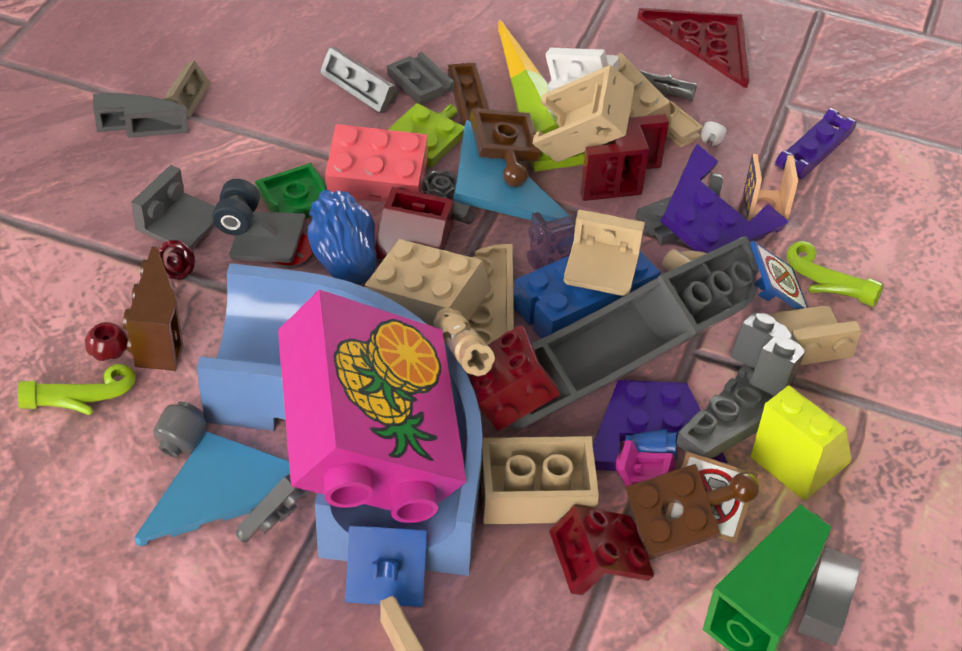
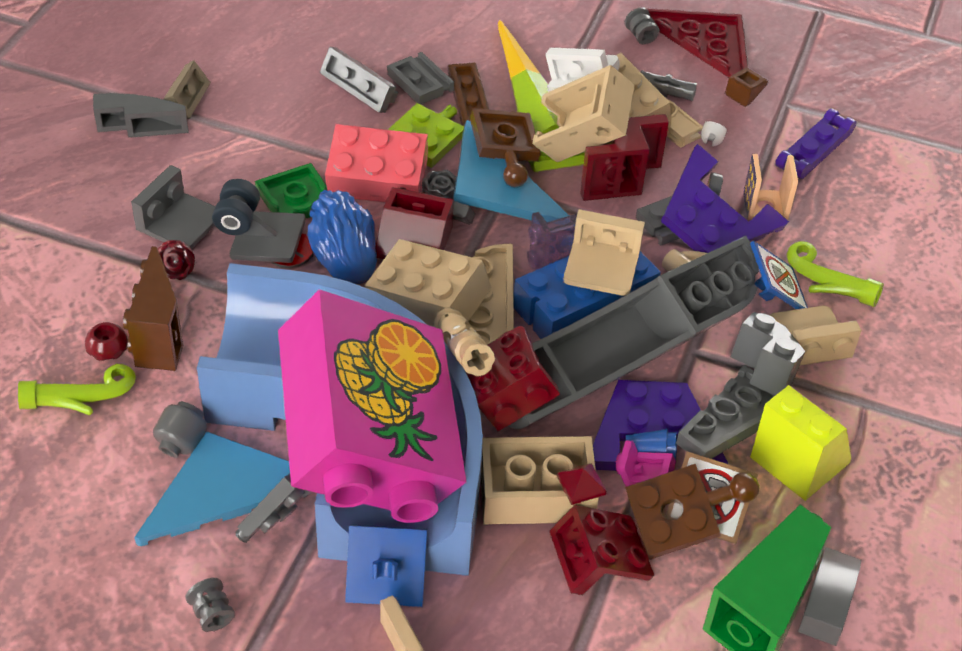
(201, 607): none -> dark grey bush
(581, 483): none -> dark red slope
(642, 25): none -> dark grey bush
(745, 86): none -> reddish brown slope

